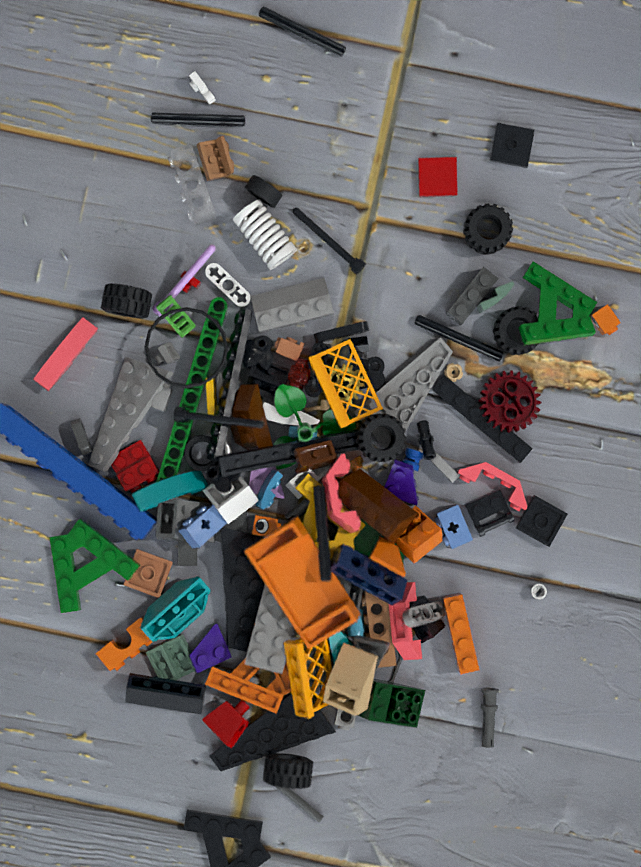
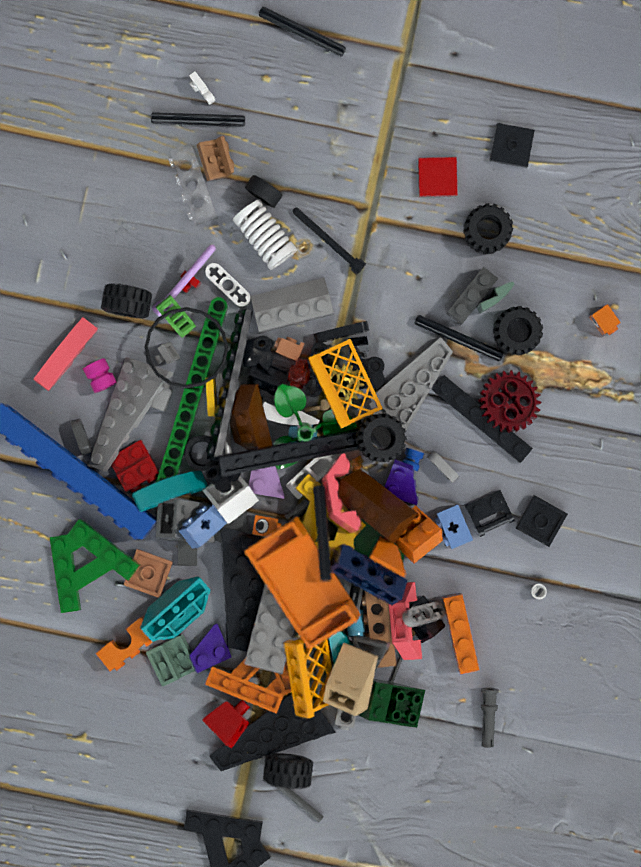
(99, 375): none -> dark pink wheel
(165, 693): black brick -> none
(181, 415): black piece -> none
(265, 494): dark azure slope -> none
(315, 456): reddish brown panel -> none
(426, 440): black pin -> none
(453, 367): tan plate -> none
(516, 497): coral slope -> none
(551, 290): green plate -> none

